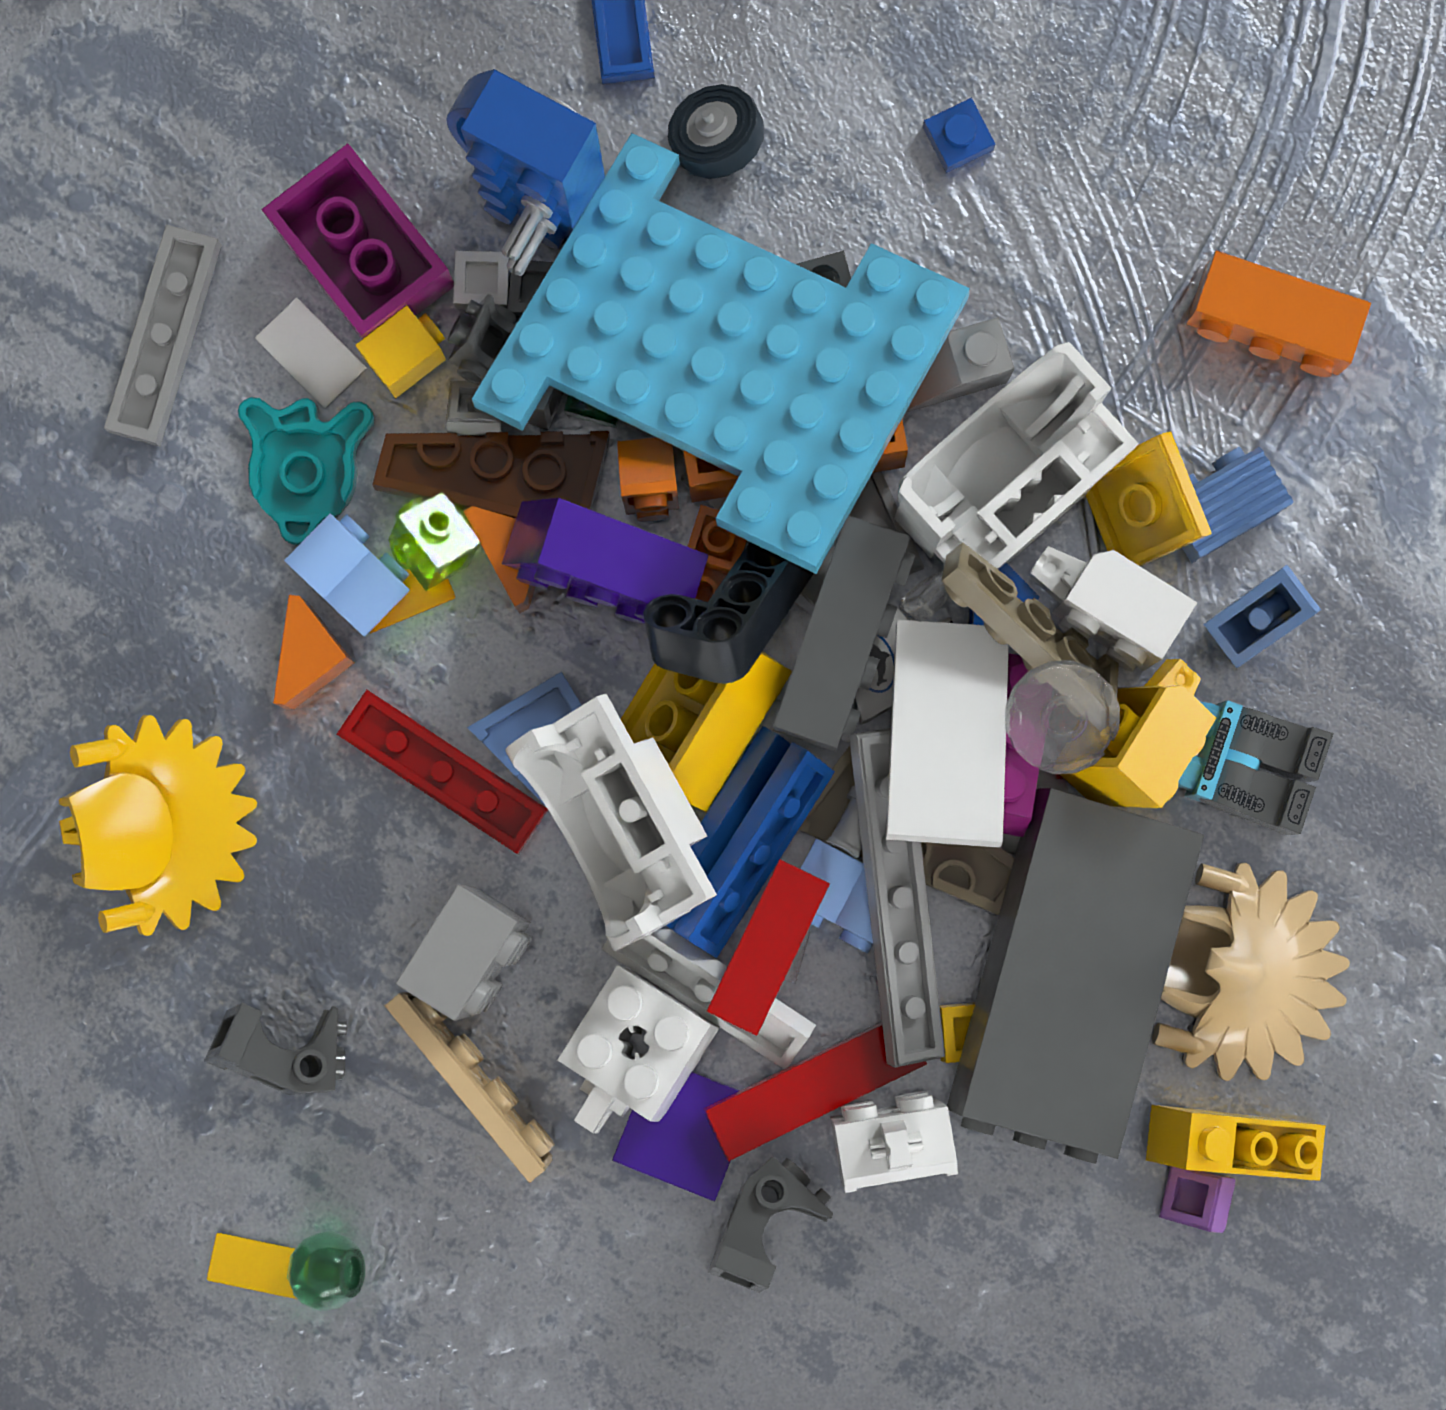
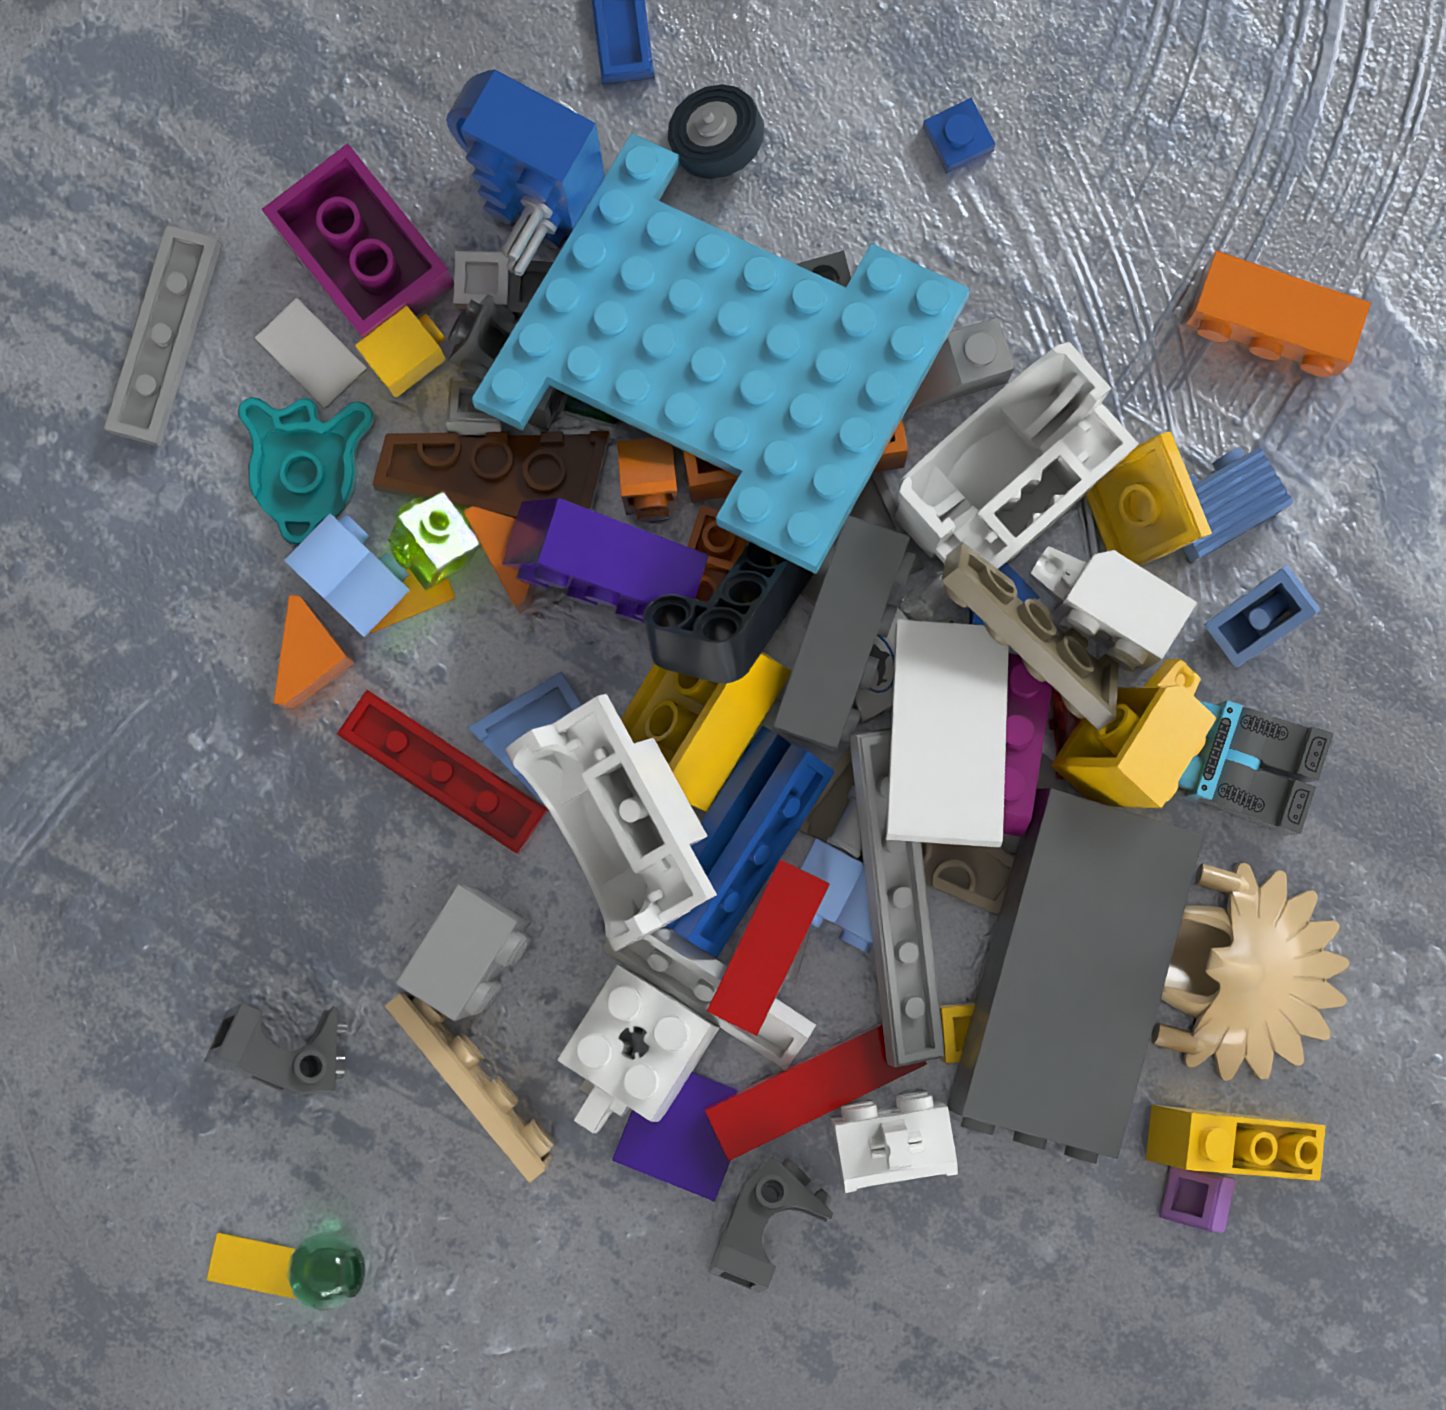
(157, 823): yellow piece -> none
(1062, 716): clear tile -> none

